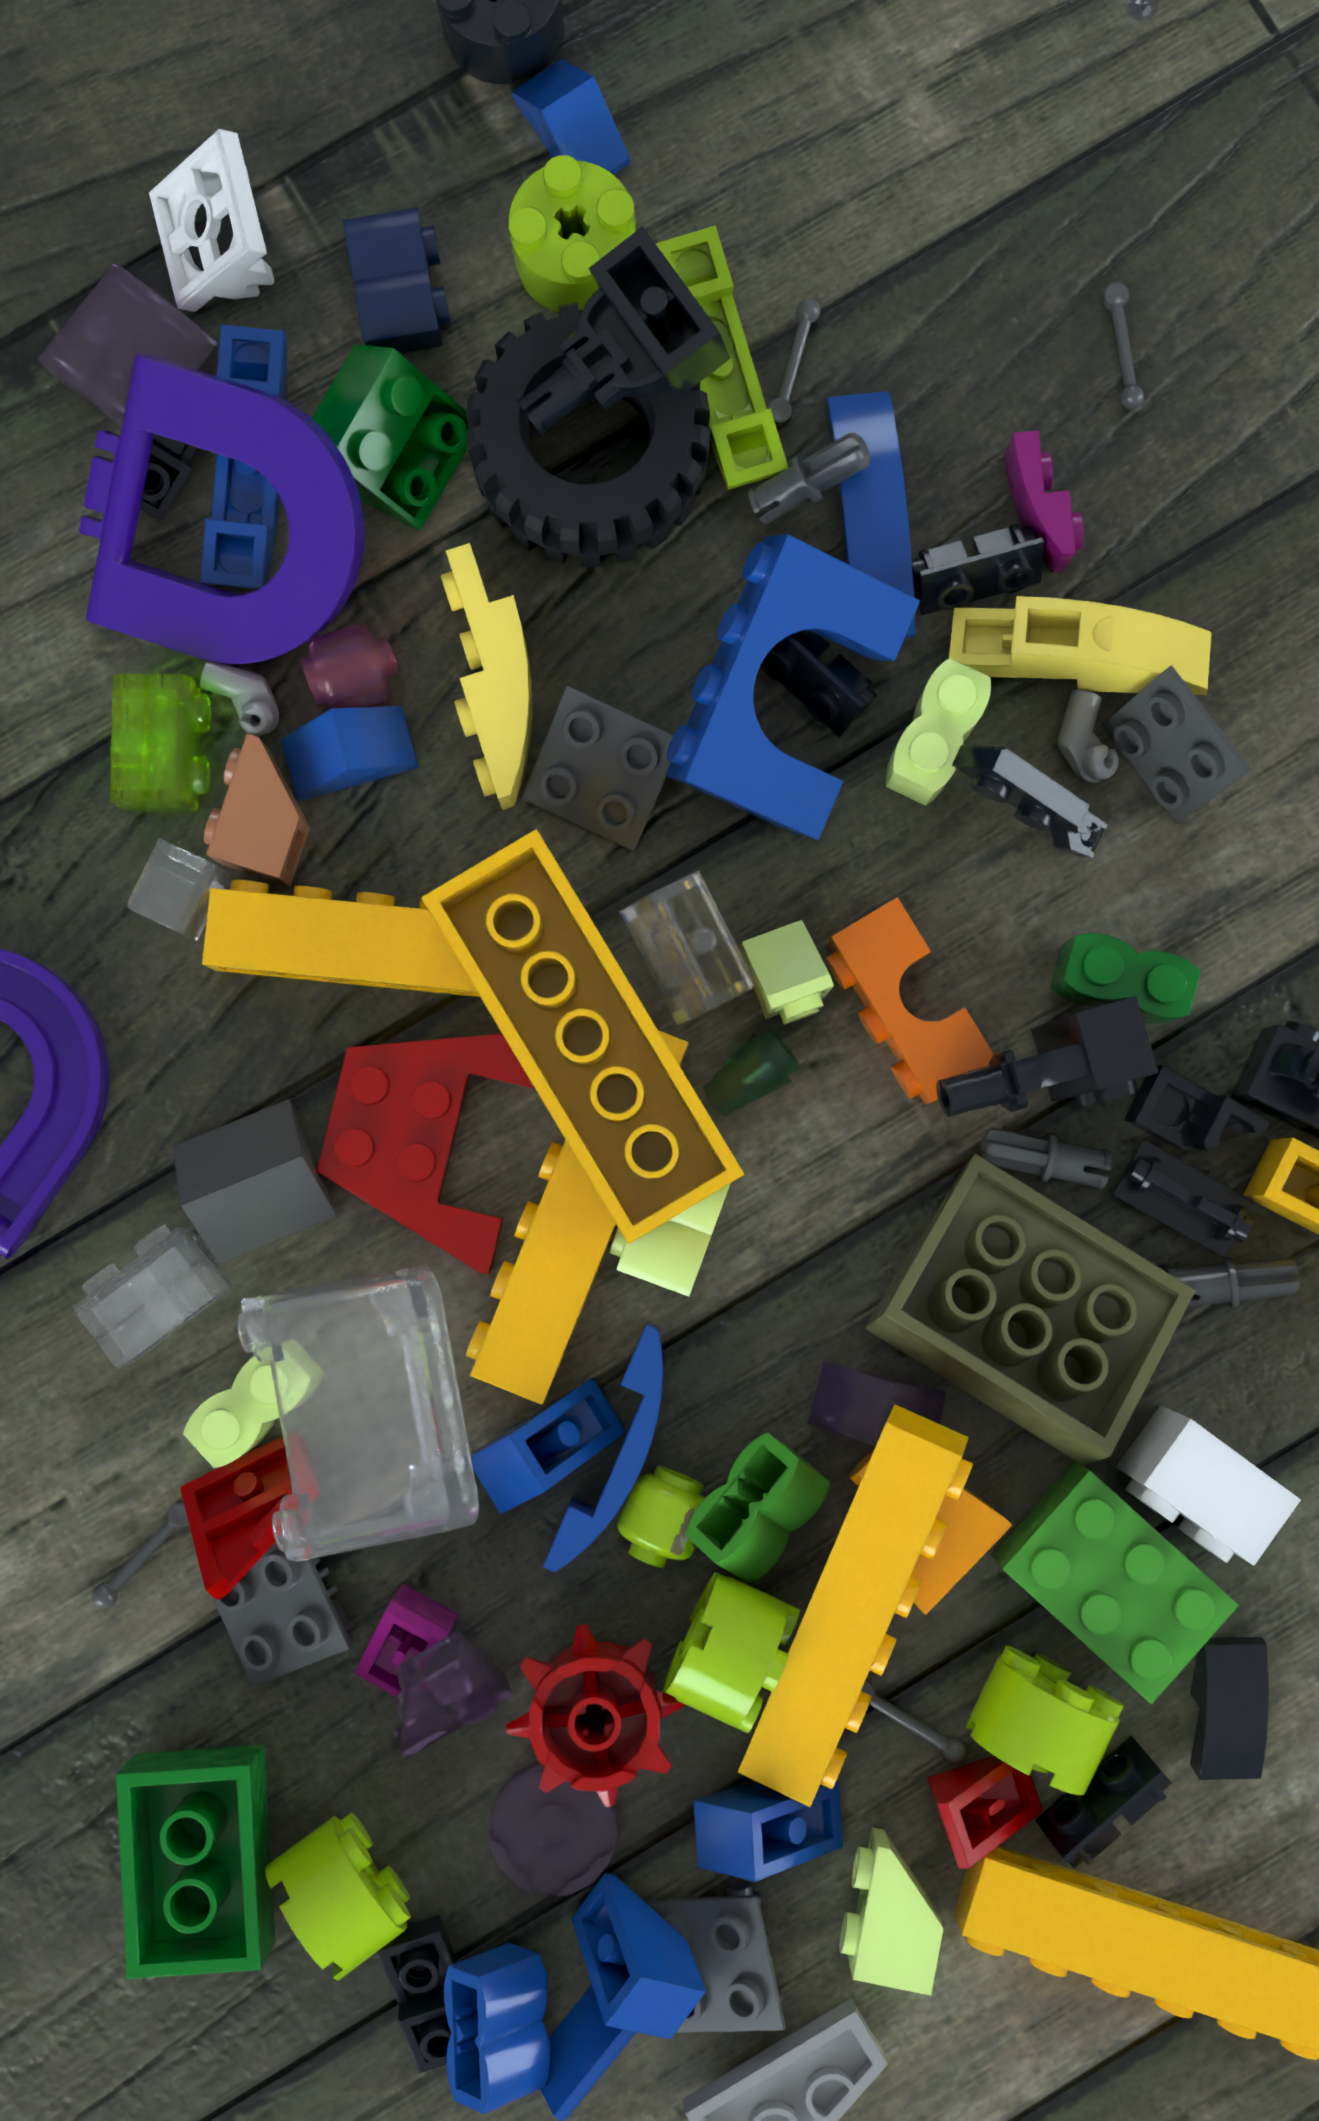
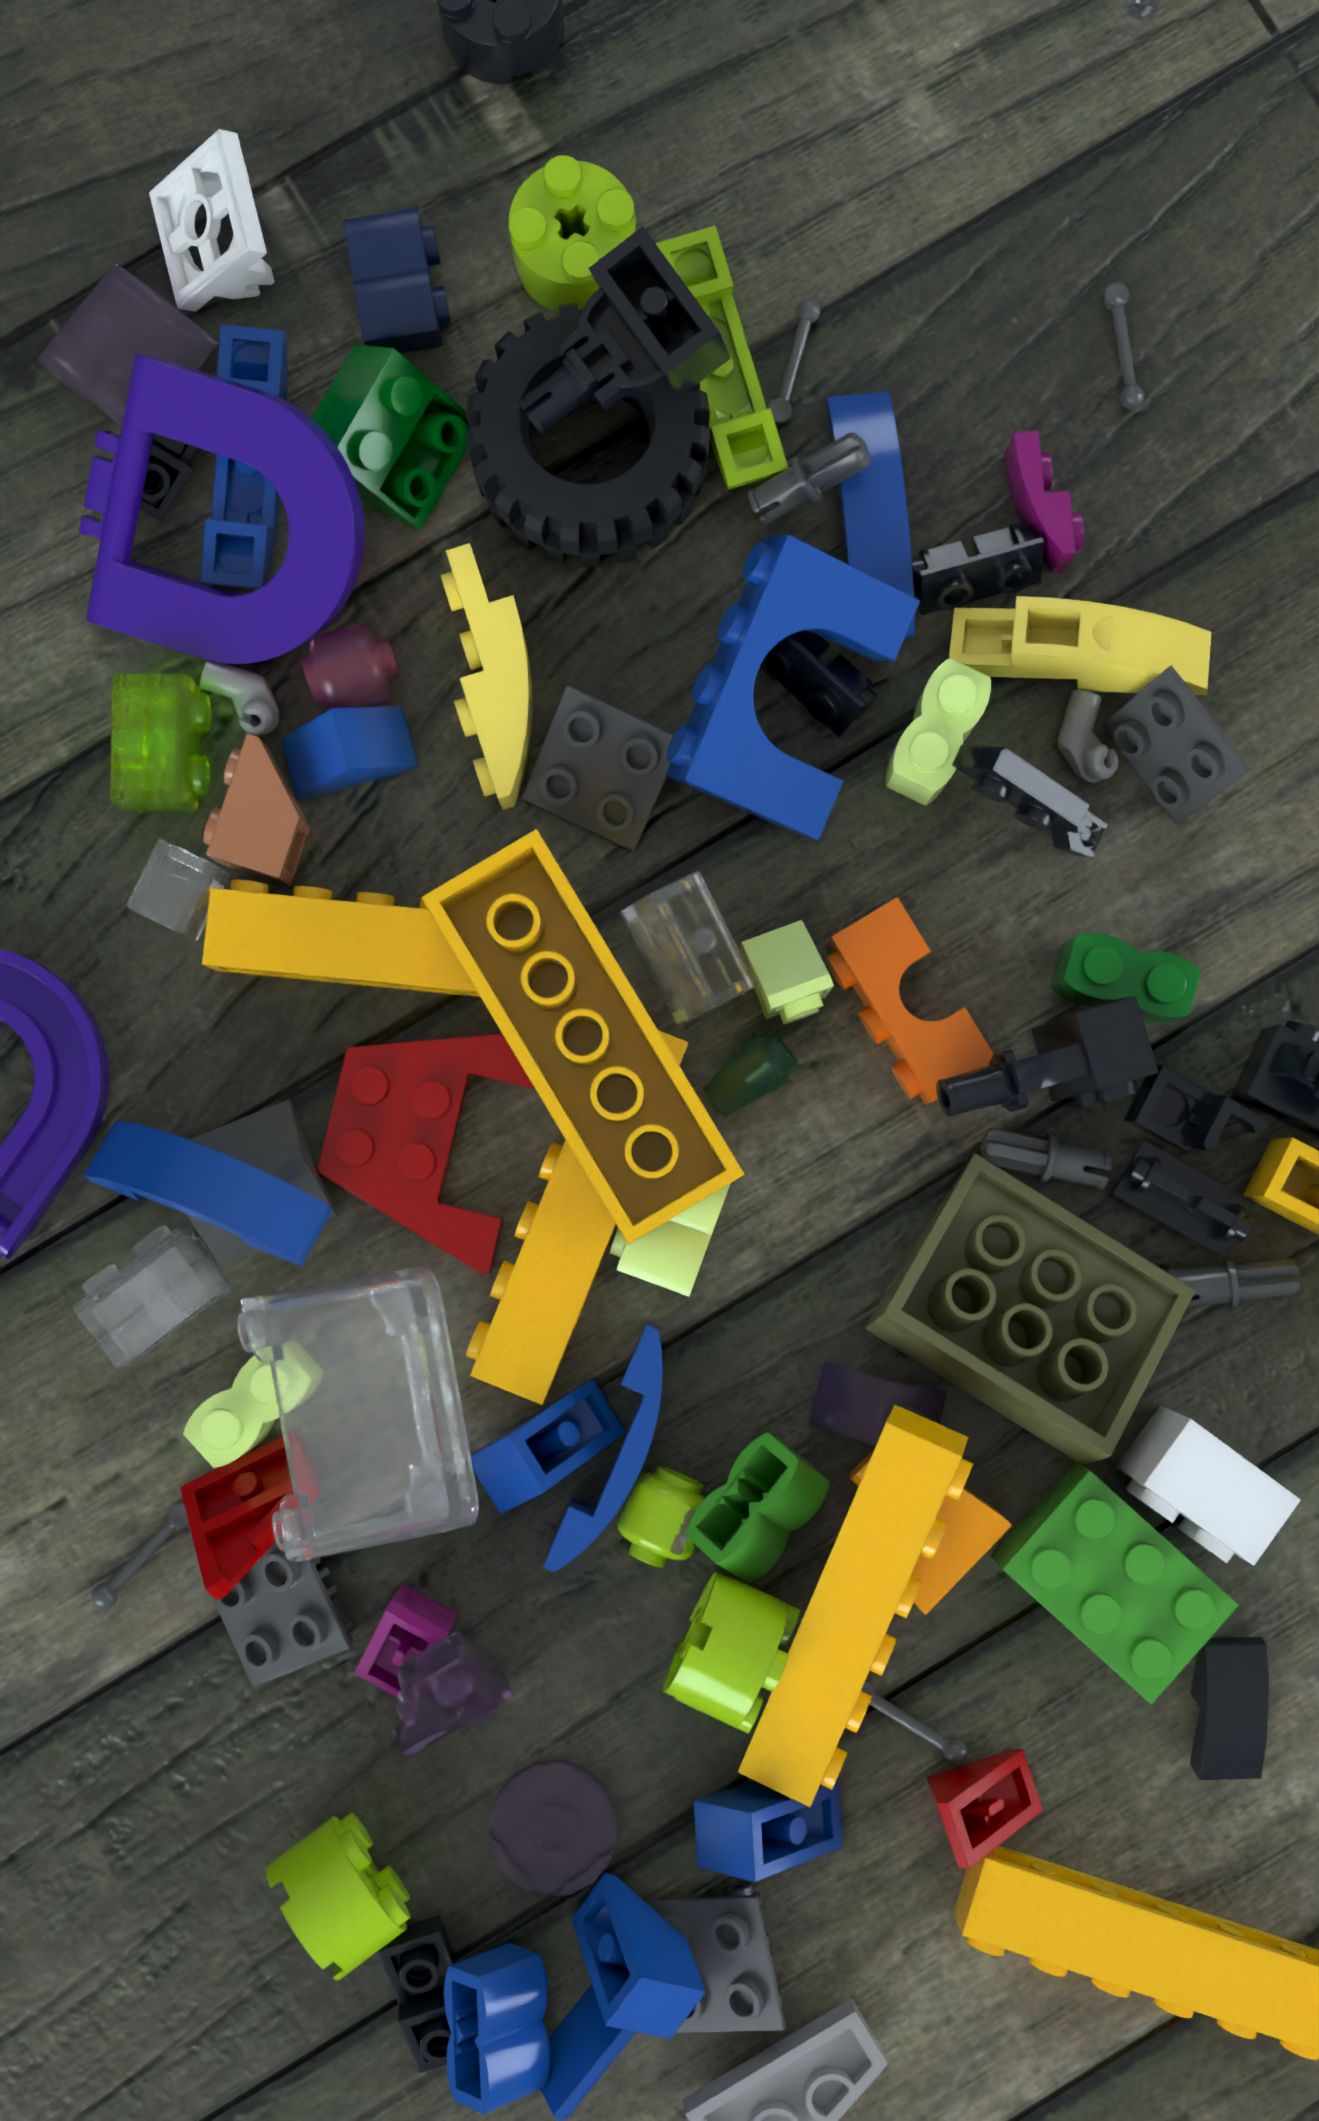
(195, 1862): green brick -> none
(210, 1188): none -> blue slope
(572, 116): blue slope -> none
(586, 1753): red brick -> none
(895, 1926): yellowish green slope -> none
(1043, 1721): lime brick -> none
(1123, 1784): black hinge -> none

